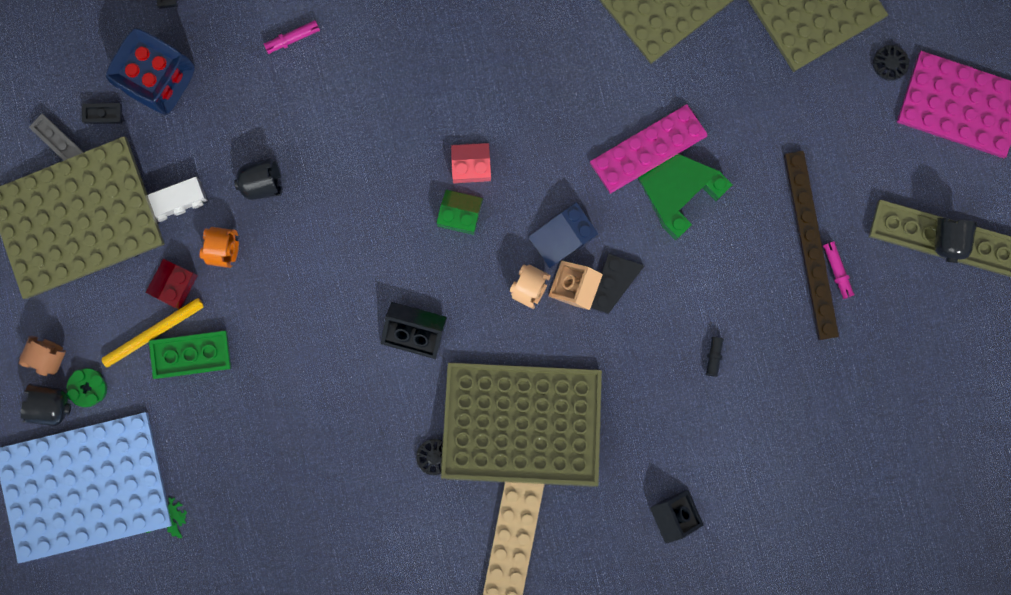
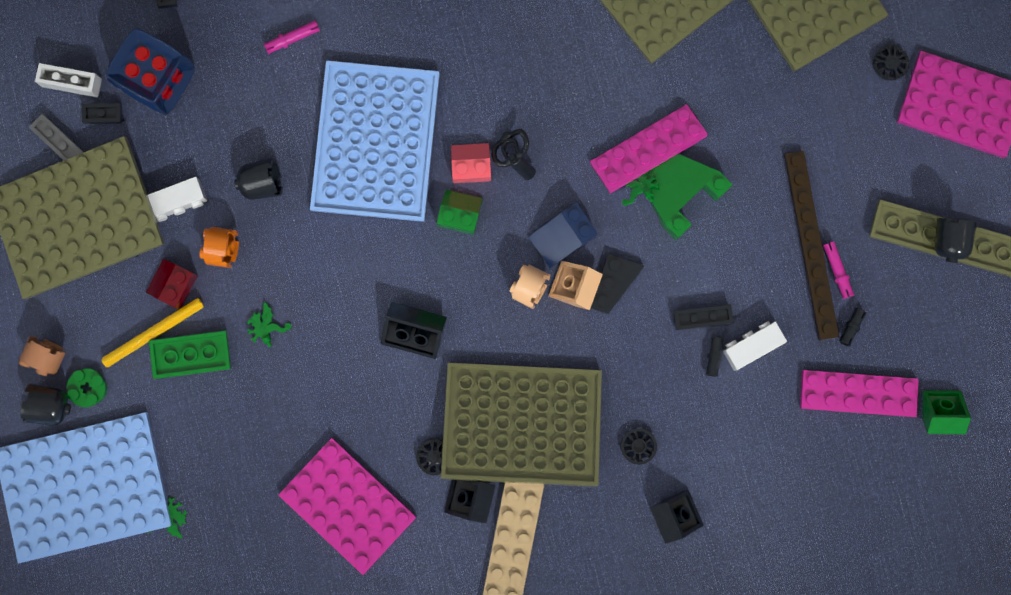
(68, 80): none -> white brick
(263, 329): none -> green piece
(347, 506): none -> dark pink plate
(375, 141): none -> light blue plate
(470, 500): none -> black slope
(516, 159): none -> black piece
(638, 446): none -> black wheel
(643, 186): none -> green piece
(703, 317): none -> black plate
(754, 345): none -> white brick
(852, 327): none -> black pin
(859, 393): none -> dark pink plate
(945, 412): none -> green slope

